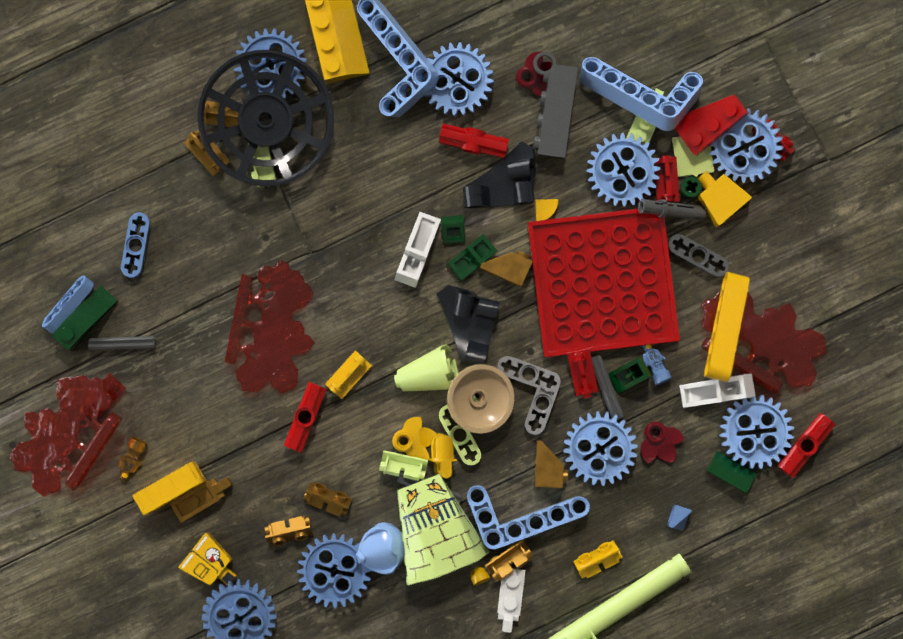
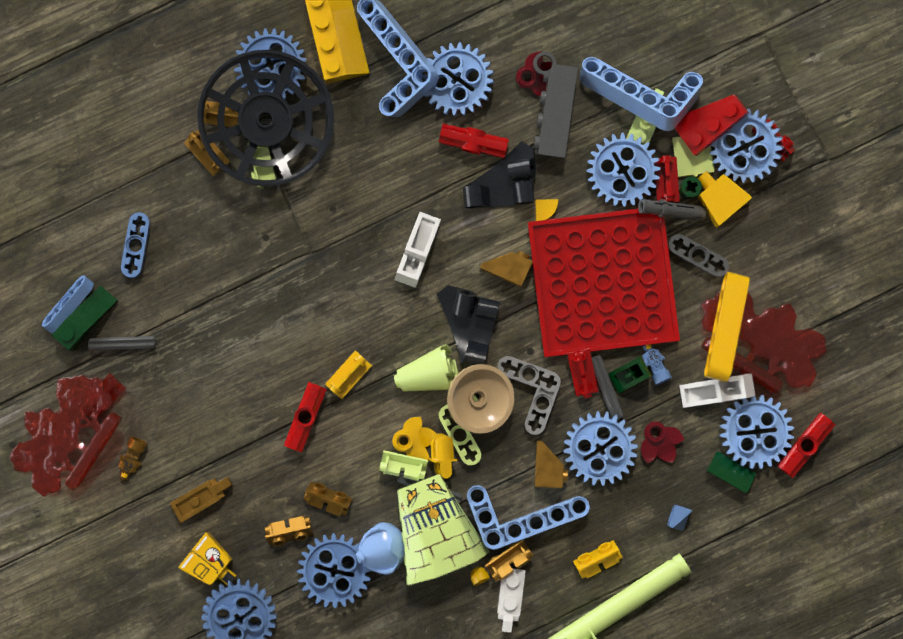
(169, 488): yellow axle -> none
(276, 334): clear red plant -> none
(453, 229): dark green slope -> none
(471, 257): dark green slope -> none

